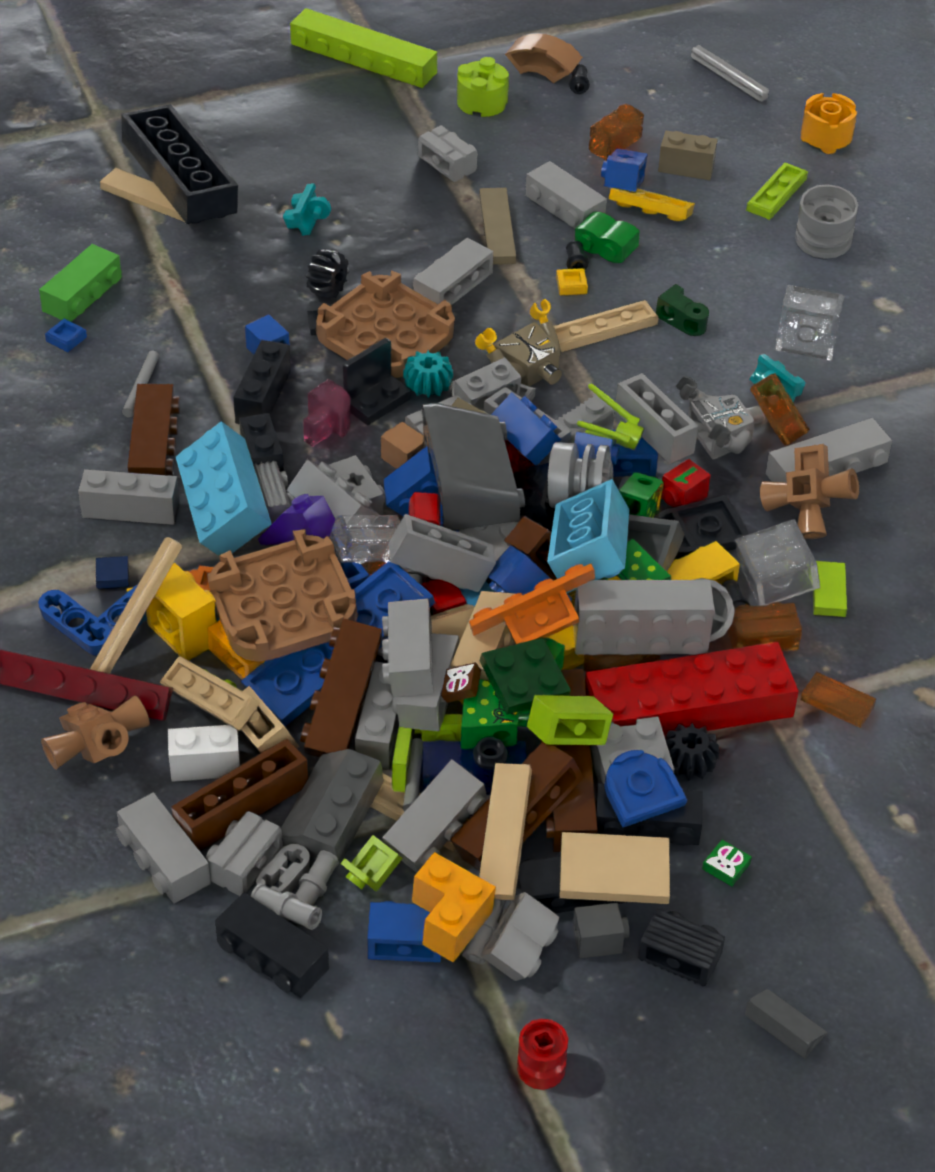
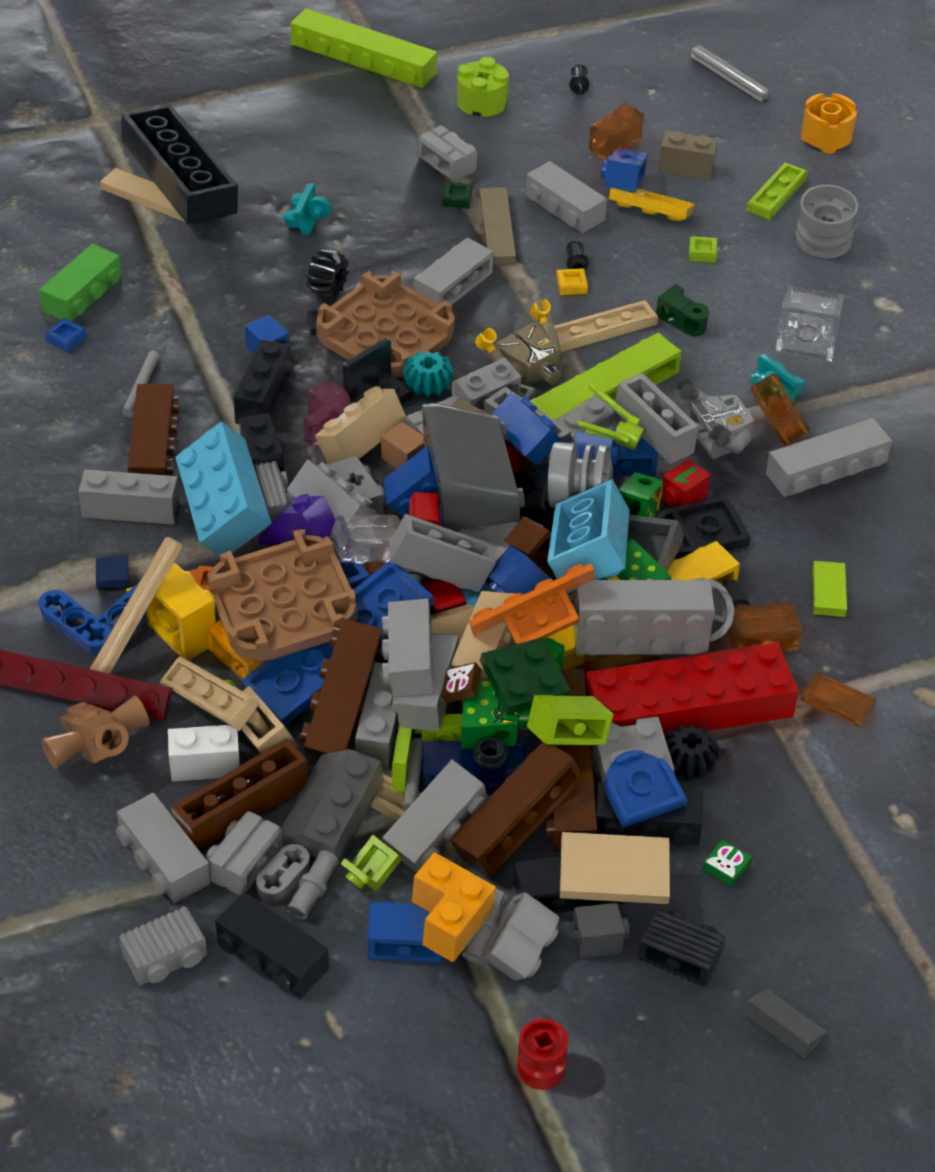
(163, 946): none -> light grey brick
(288, 906): light grey pin -> none
(360, 425): none -> tan brick
(457, 195): none -> dark green tile
(505, 828): tan tile -> none
(543, 55): medium nougat brick -> none
(607, 237): green brick -> none
(651, 356): none -> lime brick
(702, 249): none -> lime tile
(777, 563): clear brick -> none
(810, 489): medium nougat brick -> none

